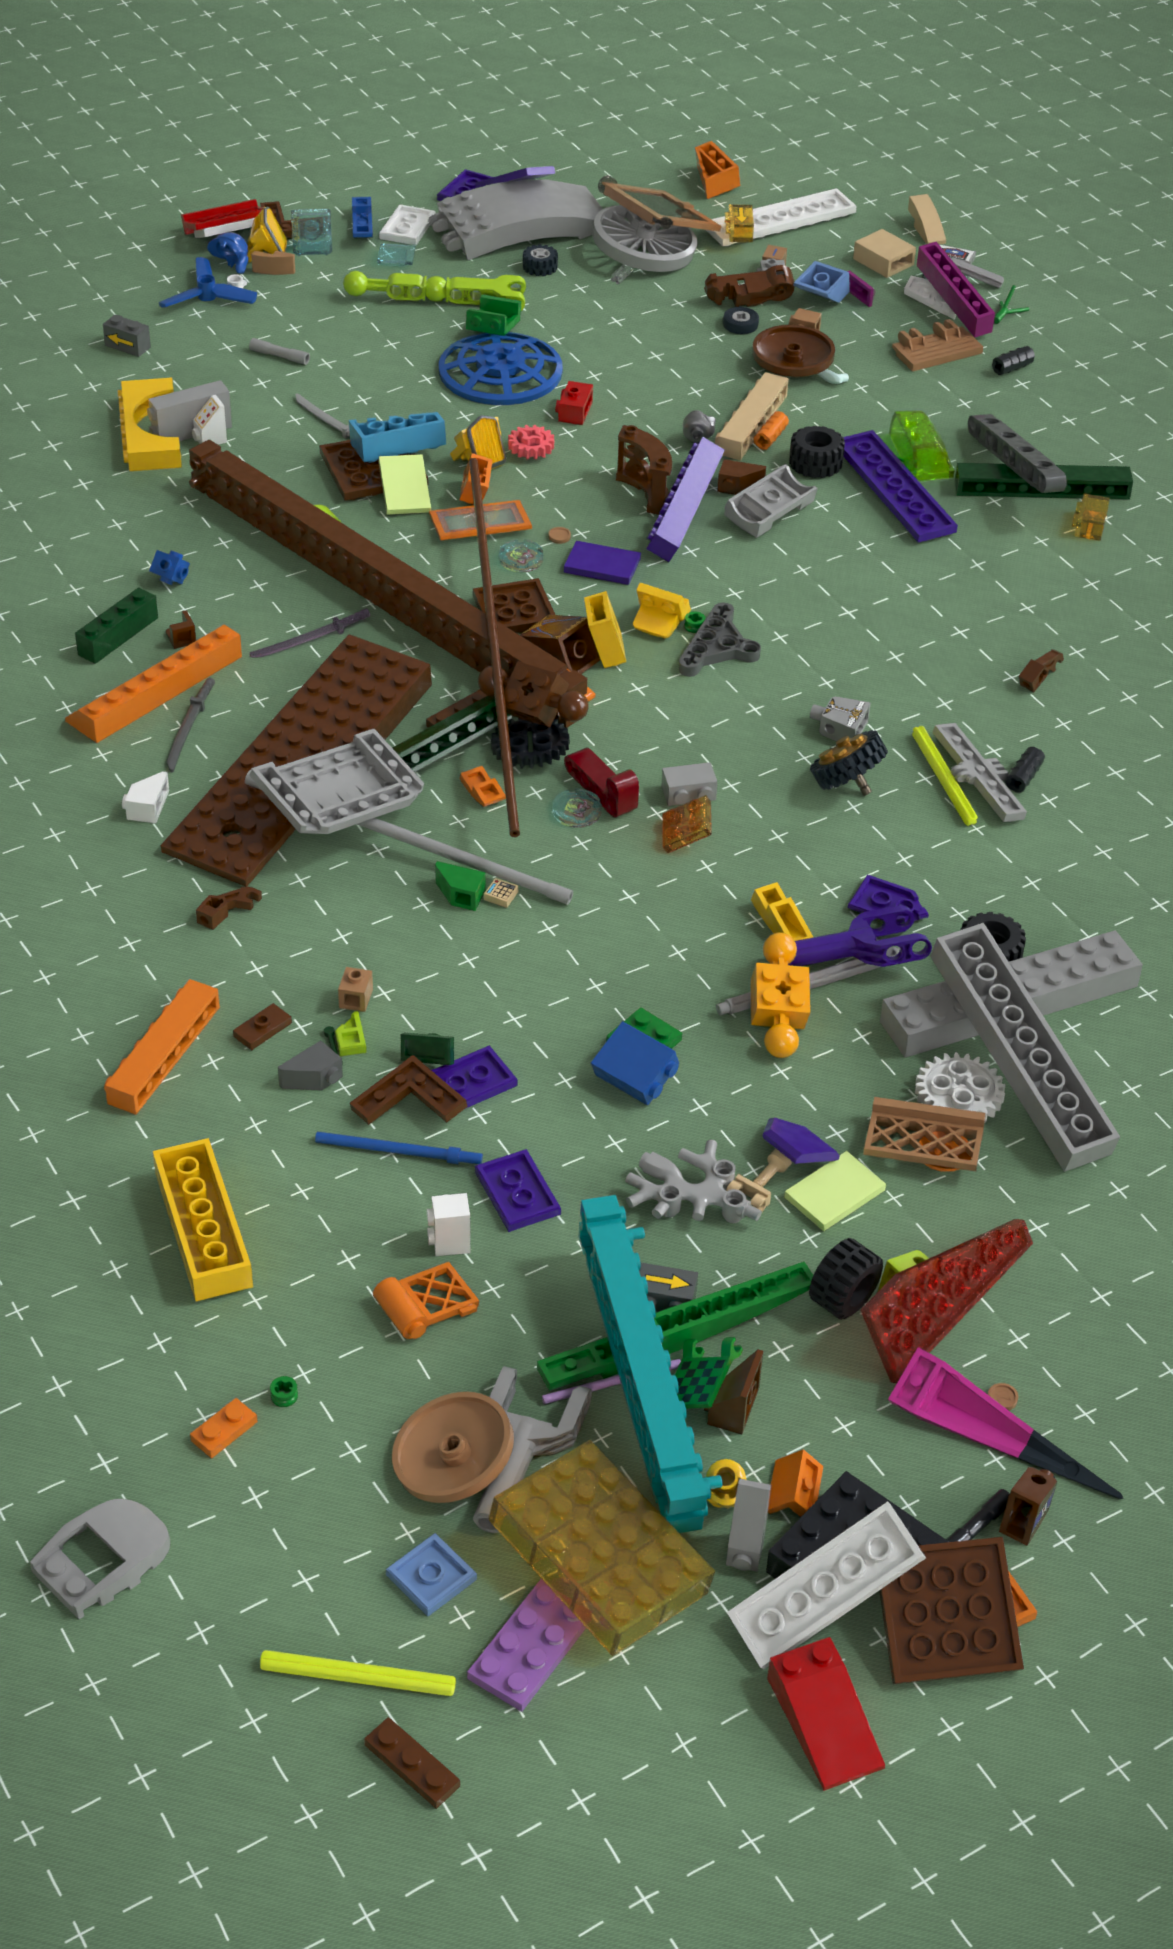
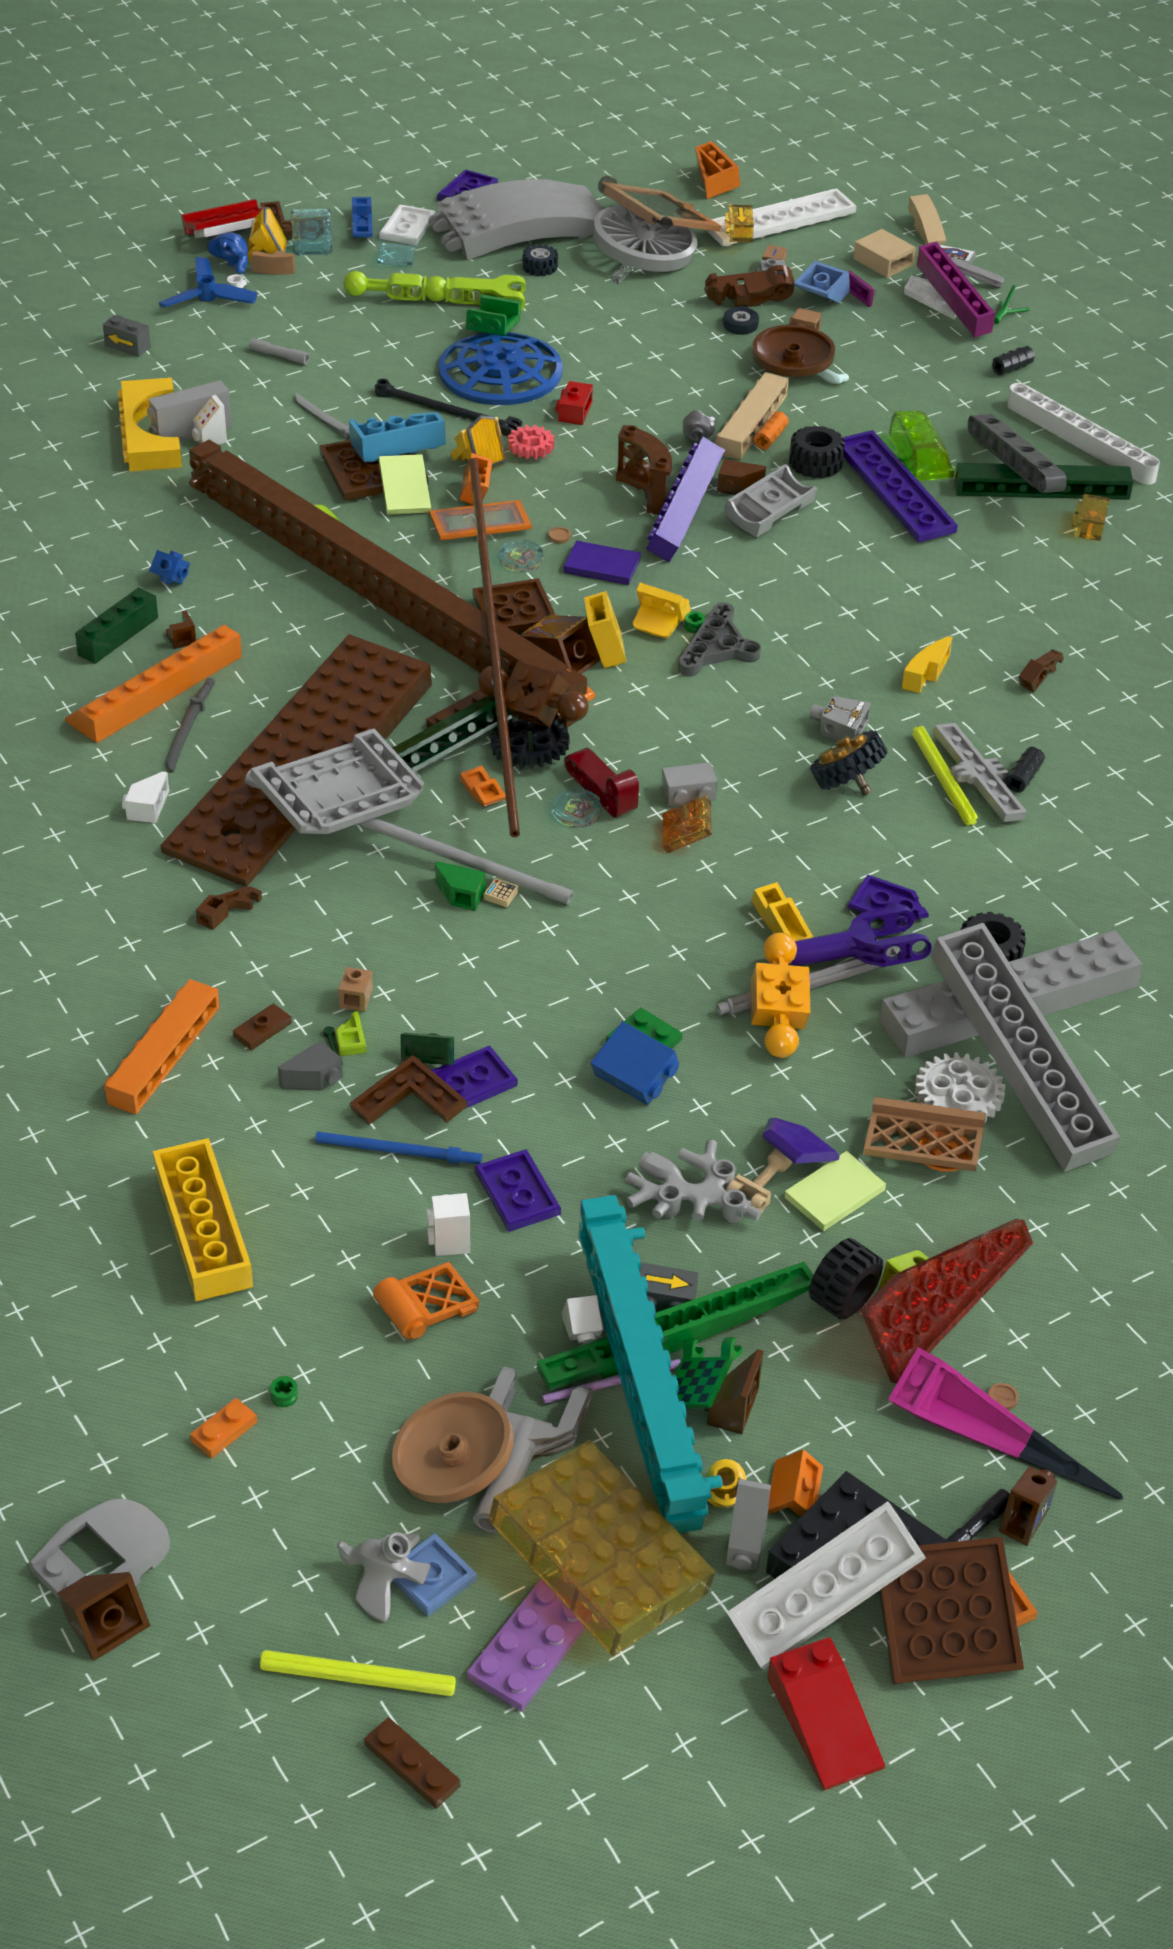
(104, 1611): none -> reddish brown slope
(337, 624): clear purple sword -> none
(382, 1563): none -> light grey animal
(385, 389): none -> black hinge
(522, 174): dark purple tile -> none
(582, 1319): none -> white slope
(927, 665): none -> yellow slope
(943, 346): medium nougat hinge -> none
(1082, 433): none -> white beam

